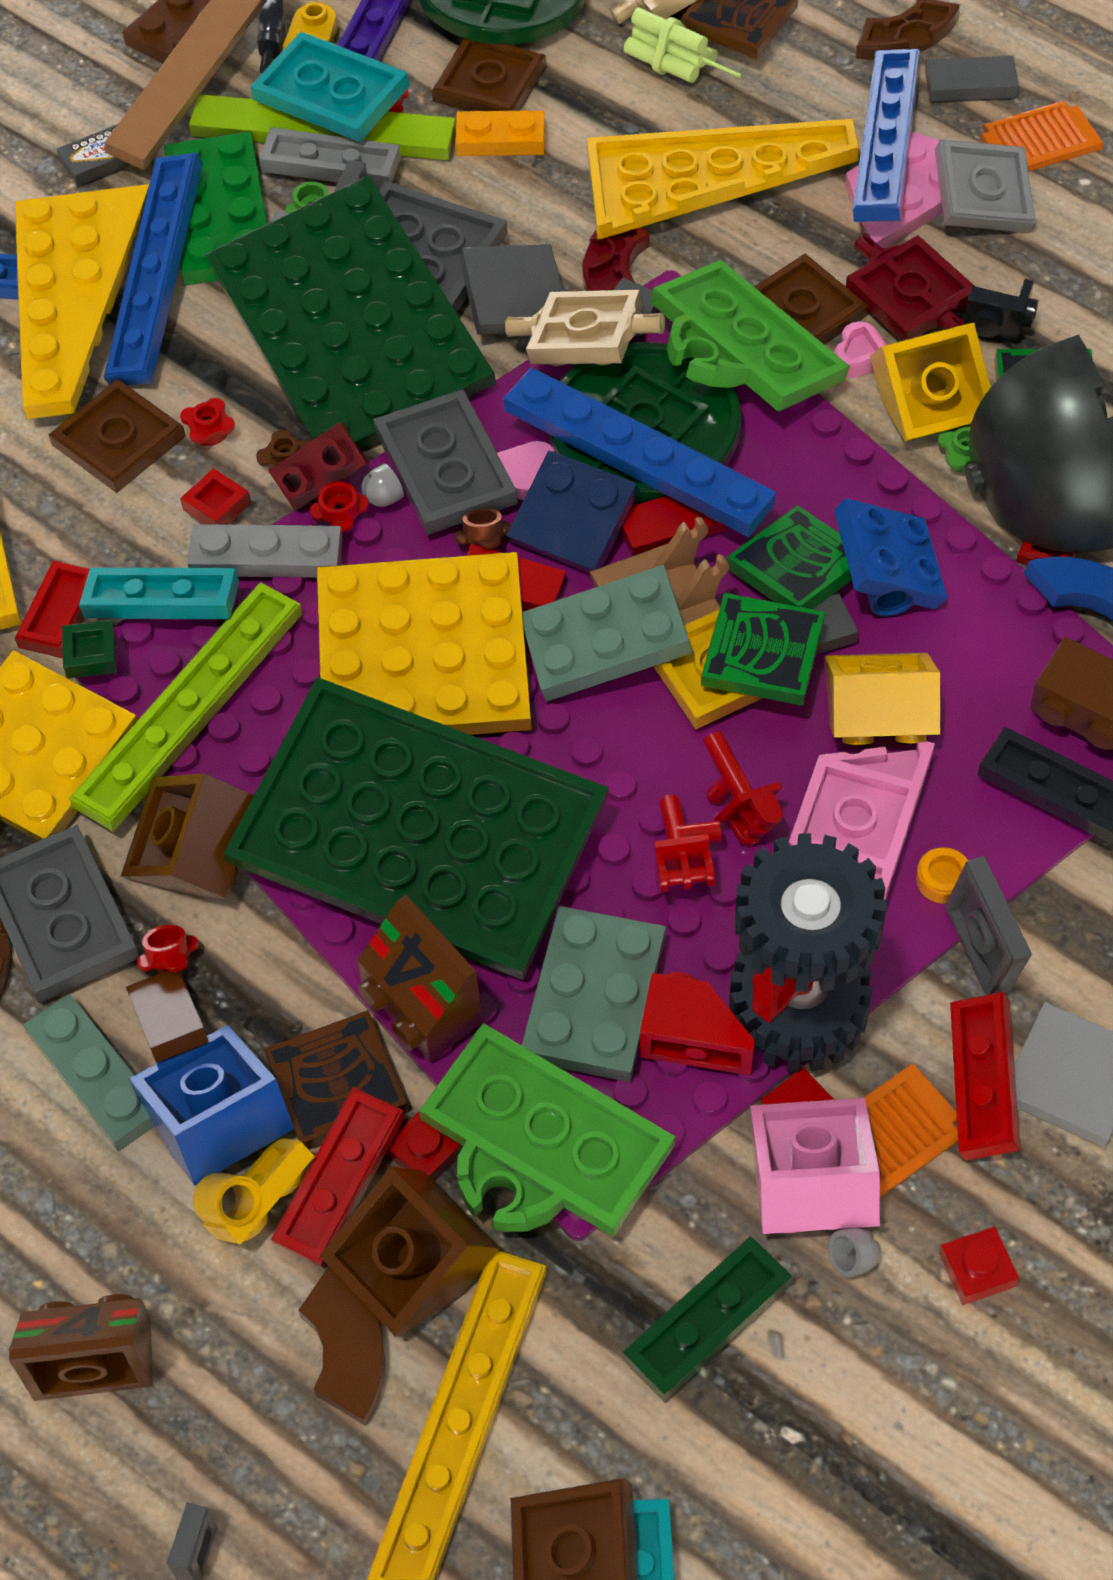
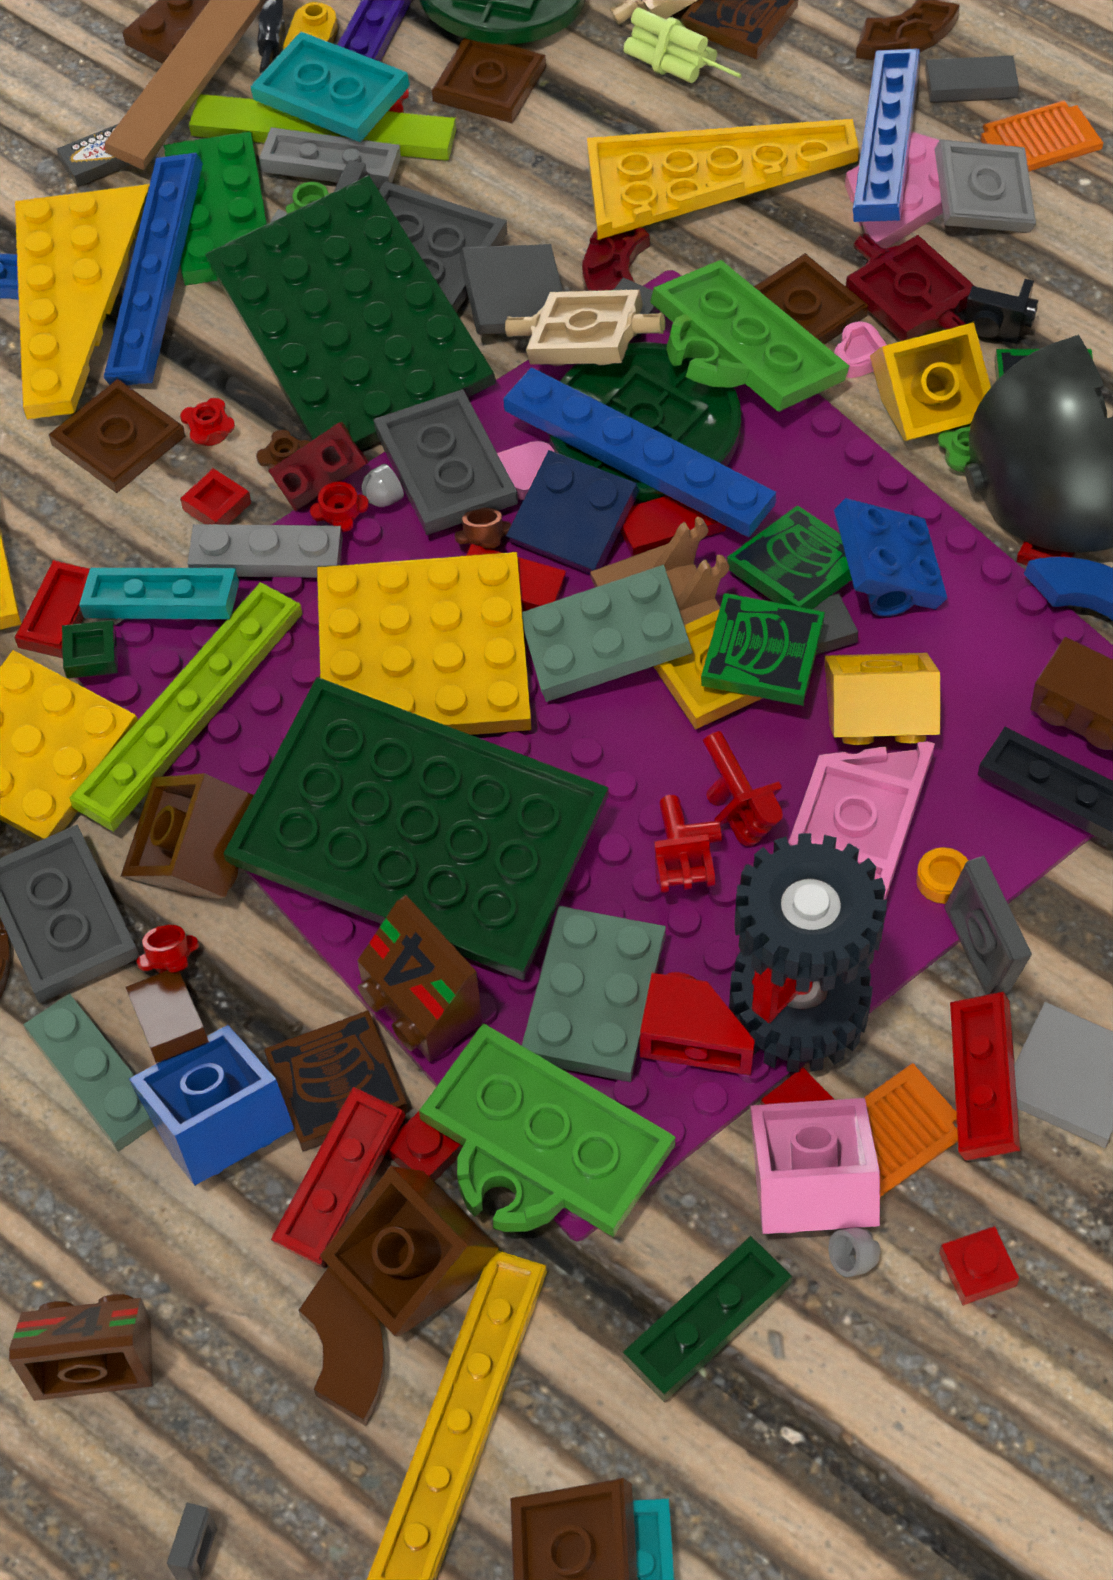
(268, 1179): yellow plate -> none
(500, 133): light orange plate -> none

